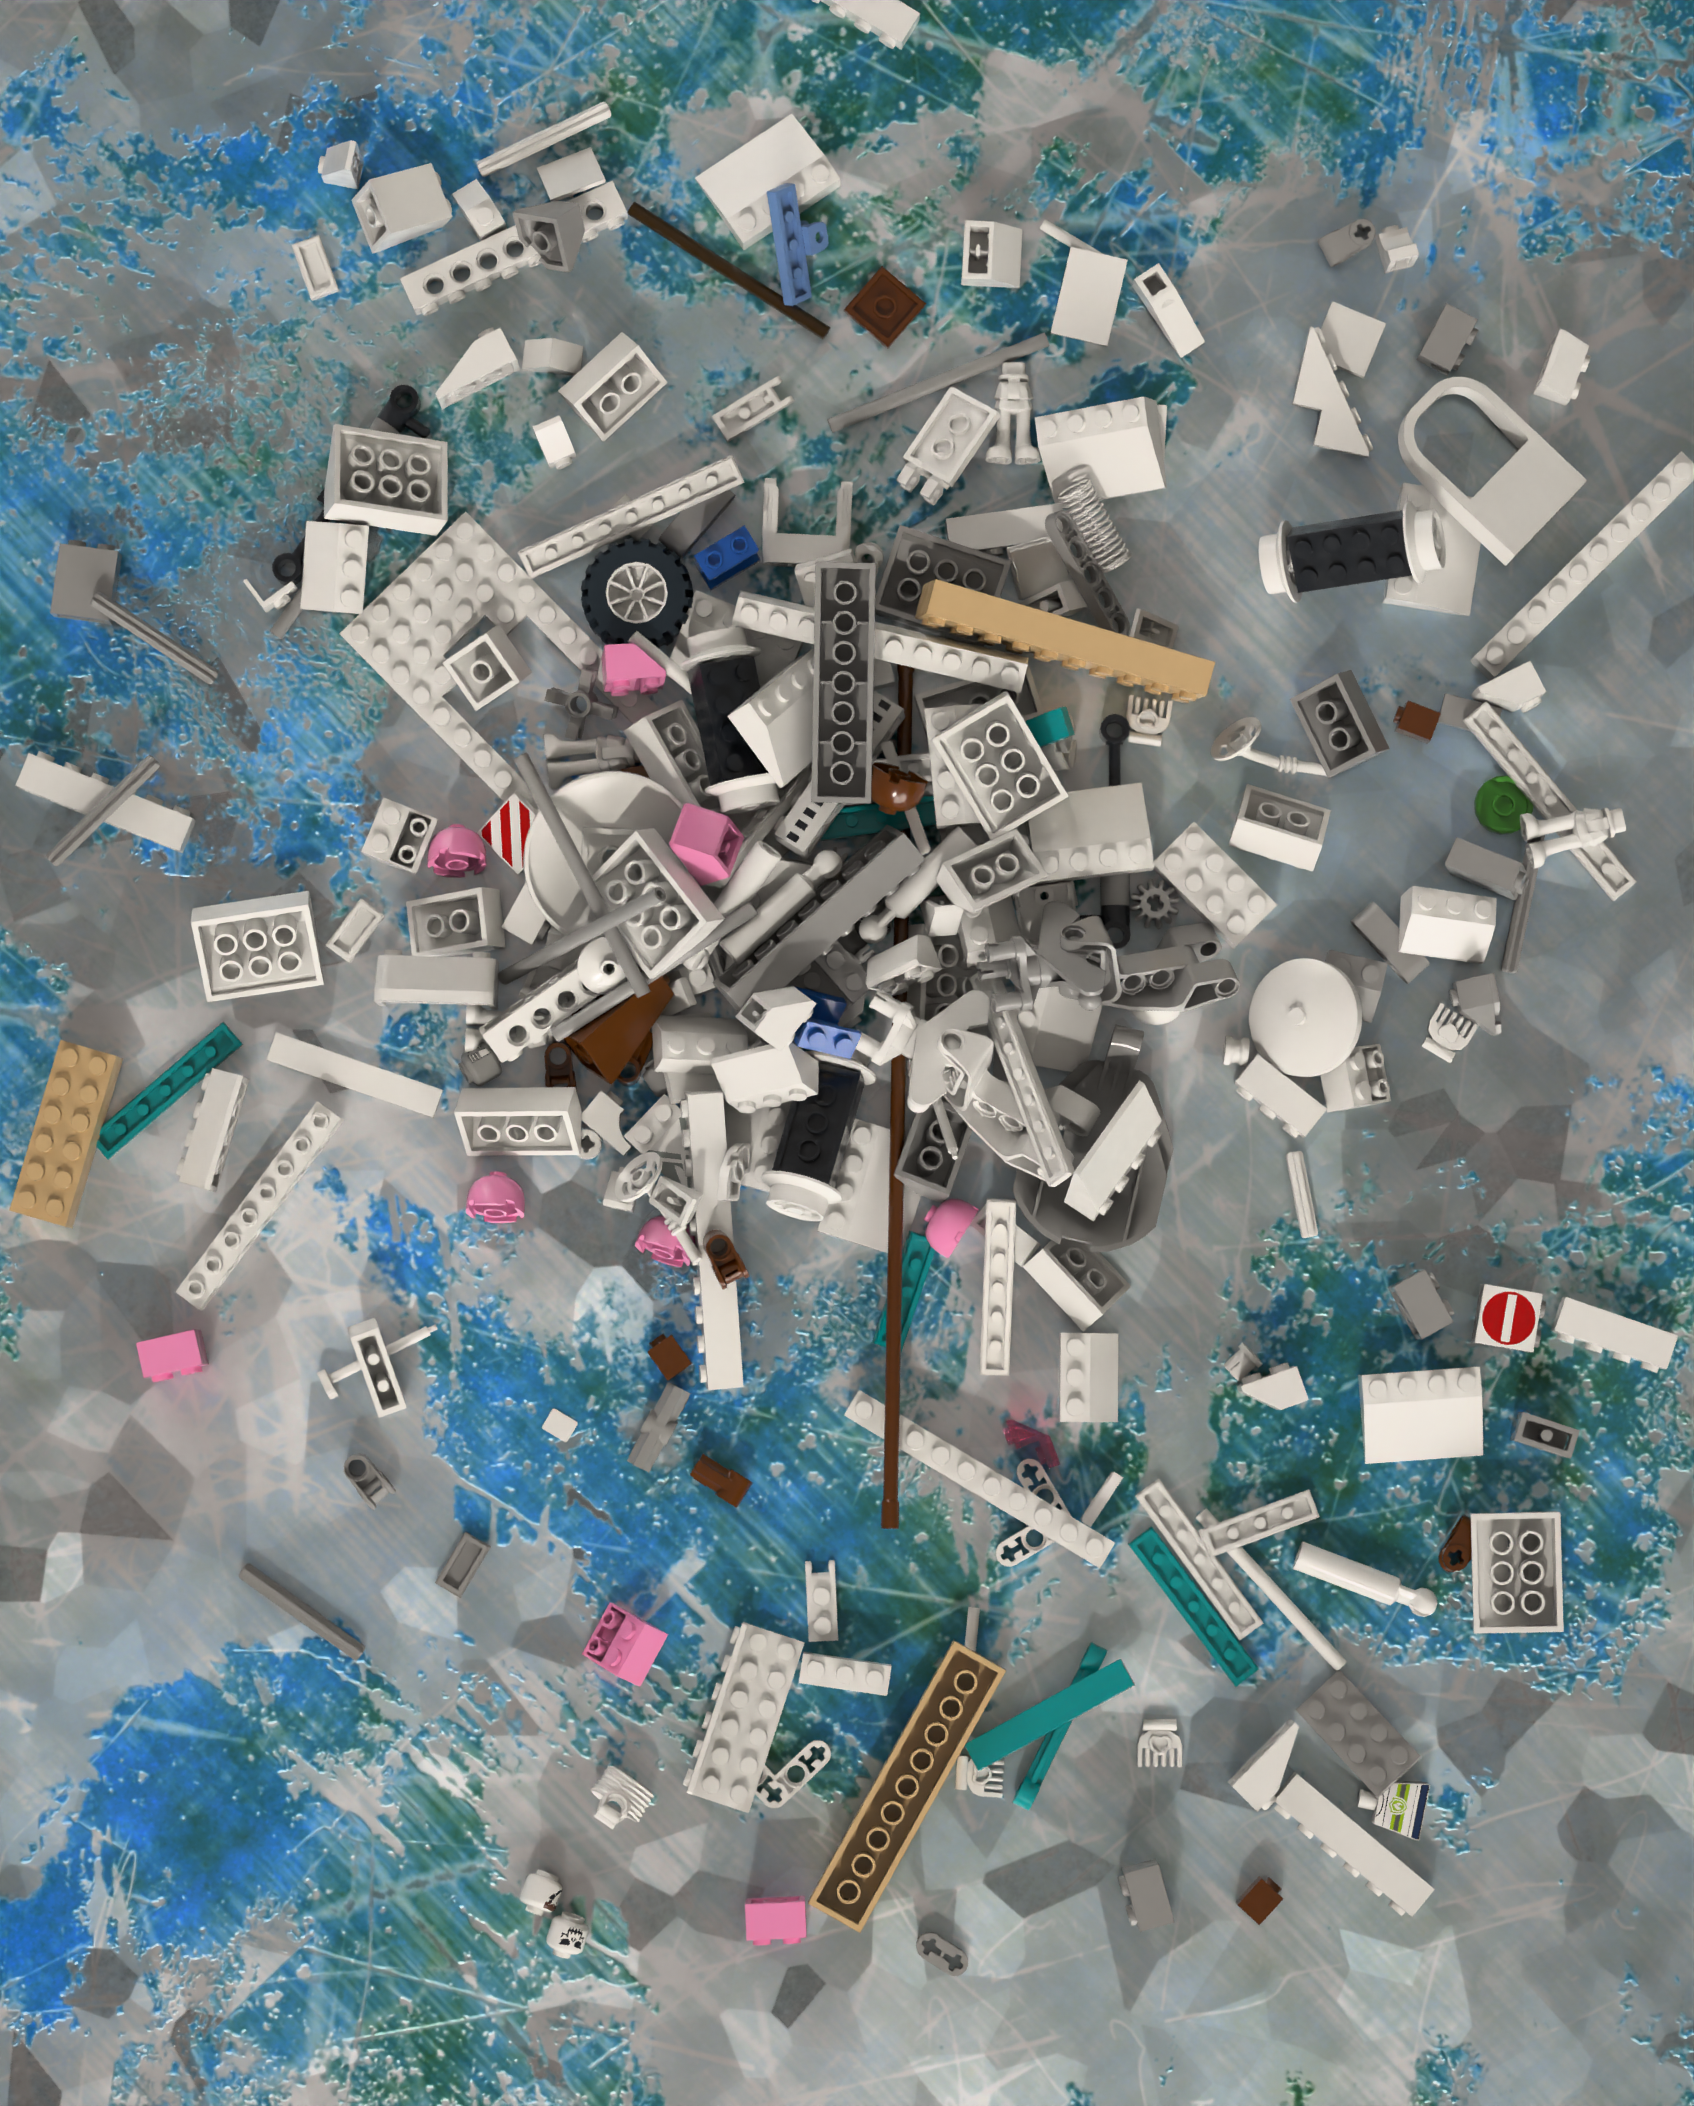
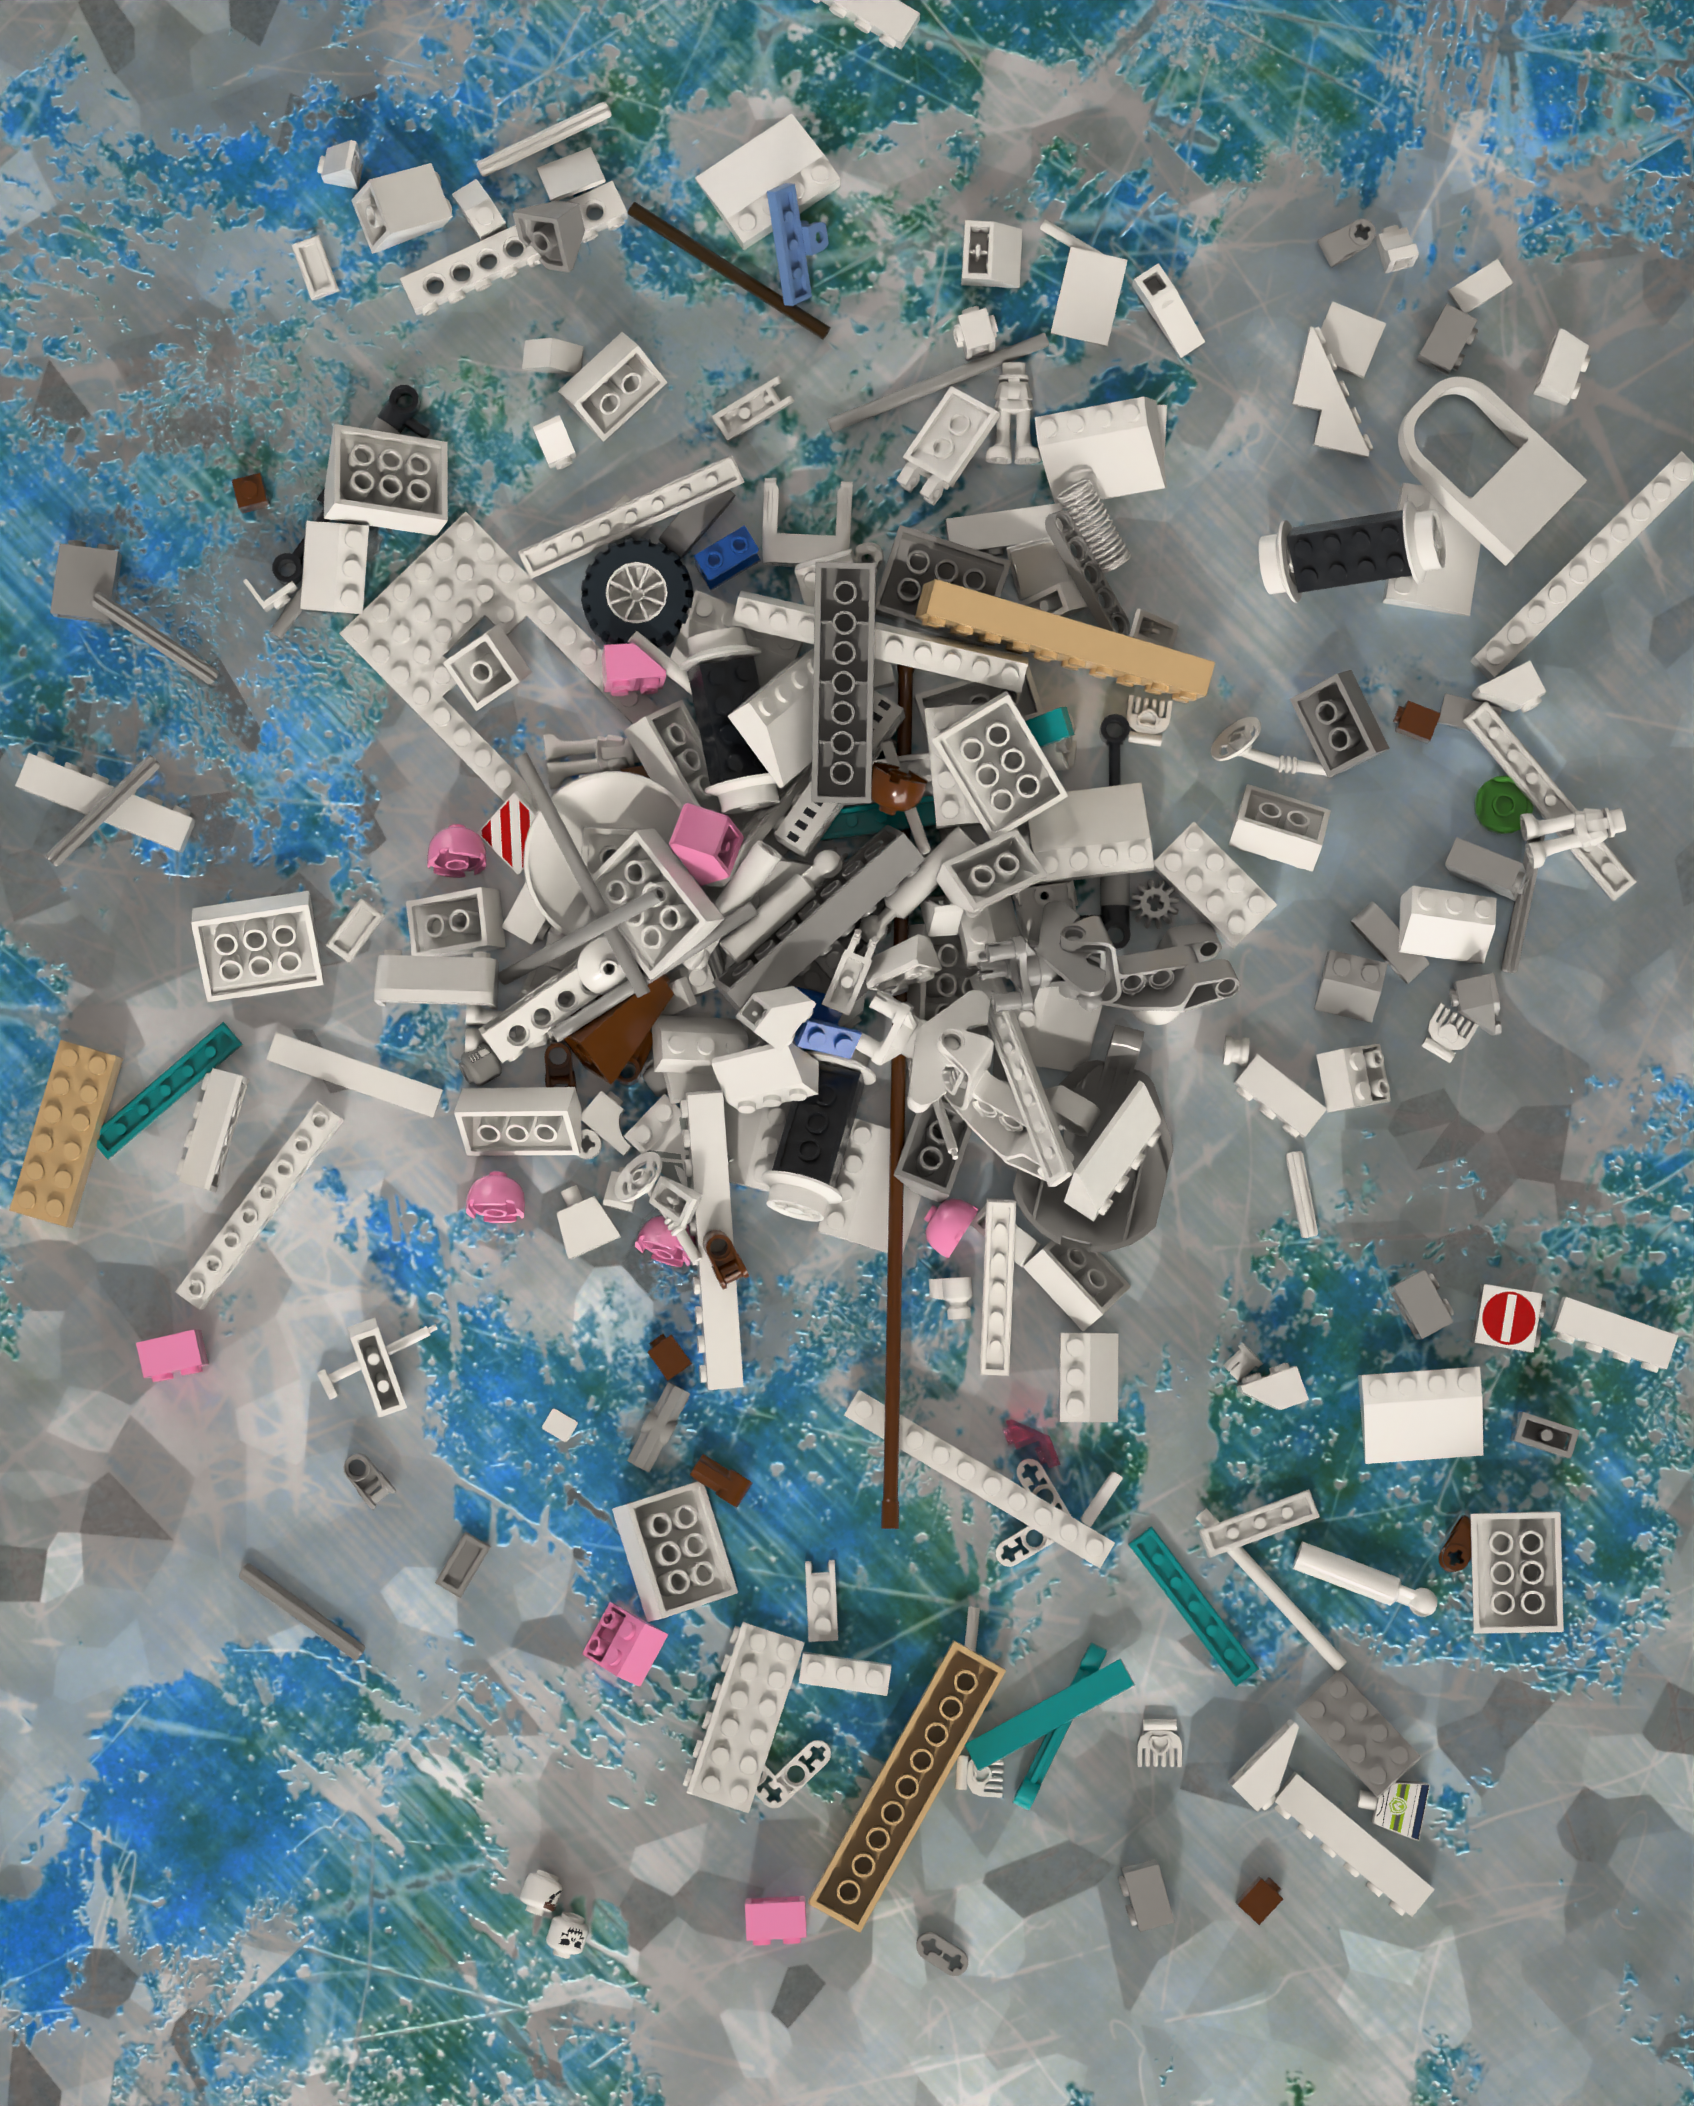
(251, 493): none -> reddish brown brick
(399, 836): white slope -> none
(482, 365): white slope -> none
(584, 1224): none -> white torso
(586, 683): light grey pin -> none
(624, 1790): white piece -> none
(675, 1551): none -> white slope
(732, 1171): white tile -> none
(849, 976): none -> white hinge
(884, 307): reddish brown tile -> none
(915, 1266): teal tile -> none
(956, 1292): none -> white piece
(975, 332): none -> white brick
(1192, 1552): white tile -> none
(1305, 1017): white dish -> none
(1480, 287): none -> white tile

